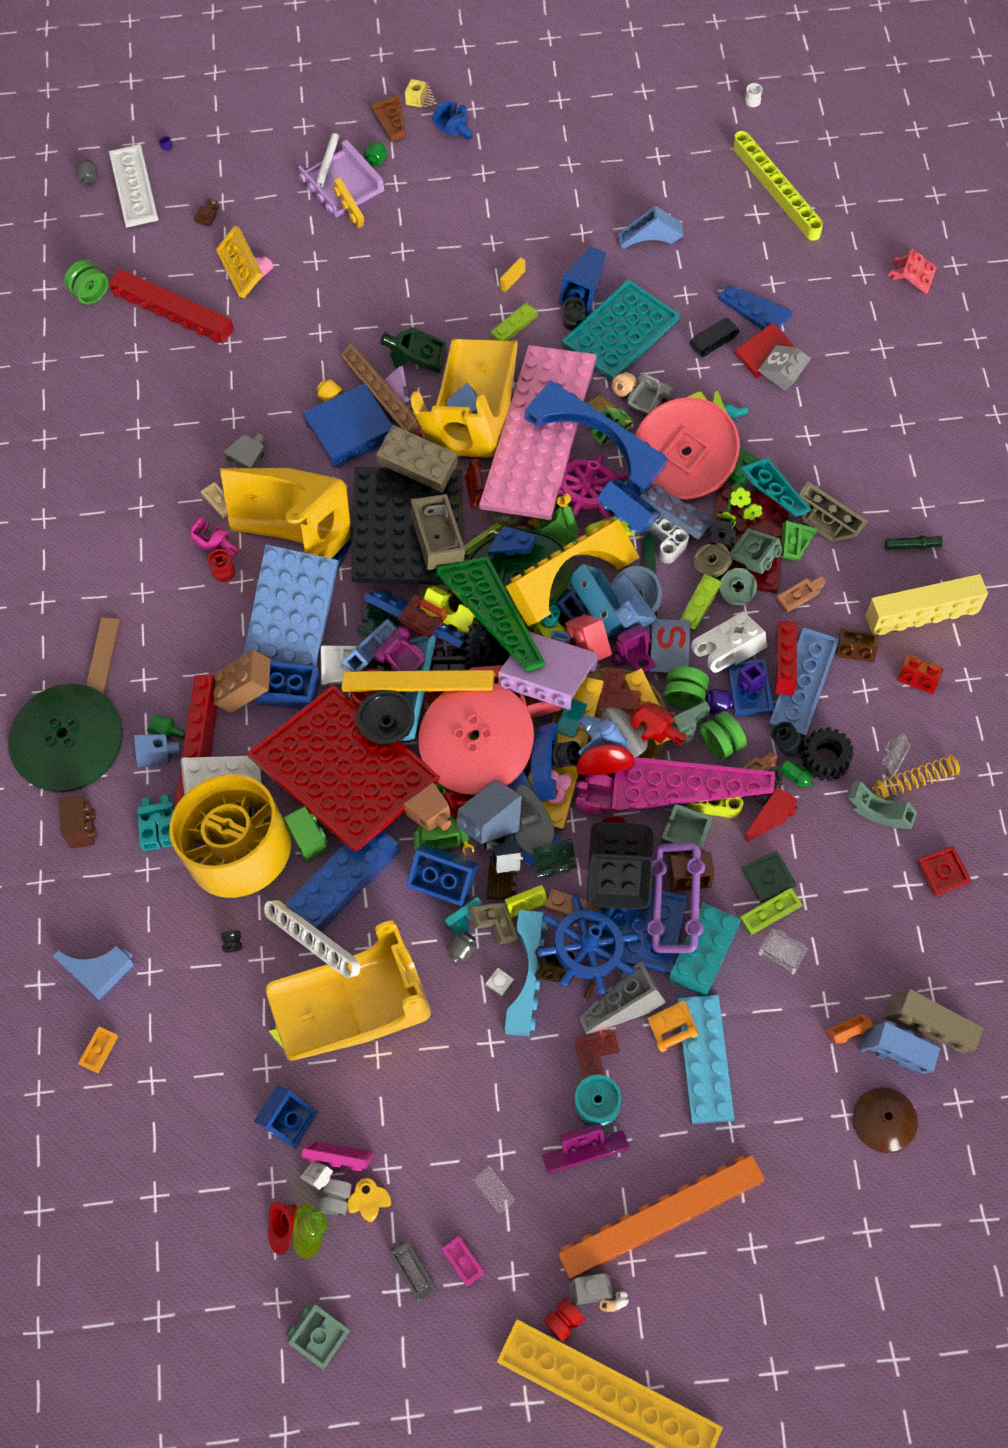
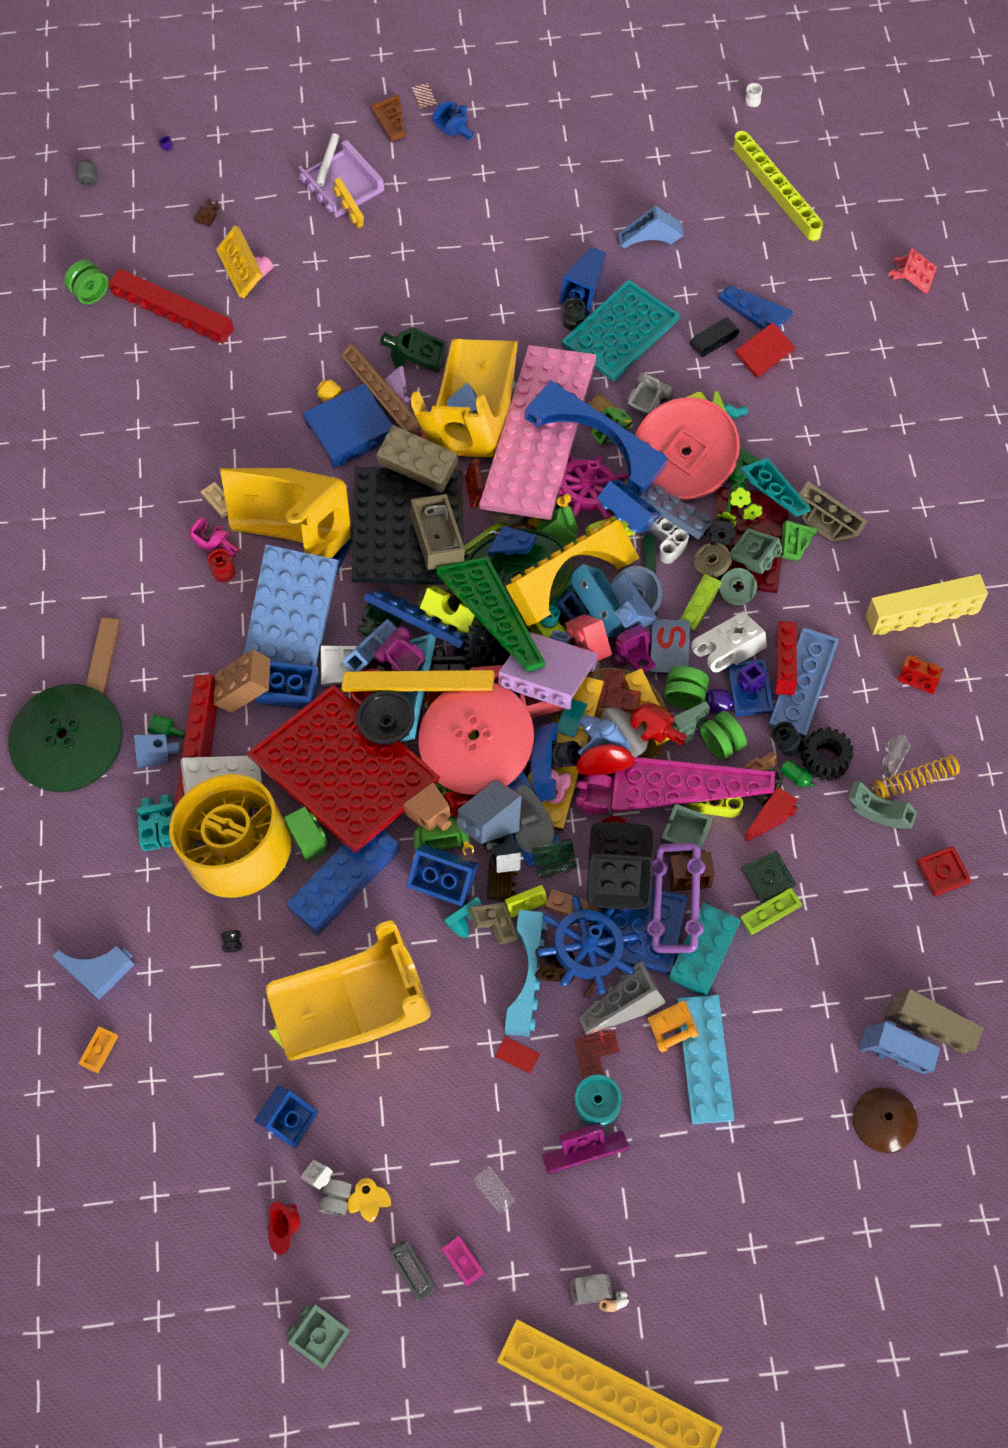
(77, 821): reddish brown brick -> none
(133, 186): white plate -> none
(246, 452): light grey torso -> none
(309, 1228): clear neon green piece -> none
(318, 938): white beam -> none
(337, 1155): dark pink plate -> none
(375, 153): green head -> none
(416, 93): light yellow brick -> none
(420, 620): clear red plate -> none
(461, 946): dark grey head -> none
(499, 982): white plate -> none
(512, 274): yellow tile -> none
(514, 323): lime plate -> none
(517, 1054): none -> red sticker
(563, 1319): red wheel -> none
(624, 384): light nougat head -> none
(661, 1217): orange brick -> none
(783, 950): clear brick -> none
(784, 365): light grey slope -> none
(800, 593): nougat hinge -> none
(849, 1028): orange plate -> none
(857, 645): reddish brown bracket -> none
(917, 542): dark green pin -> none

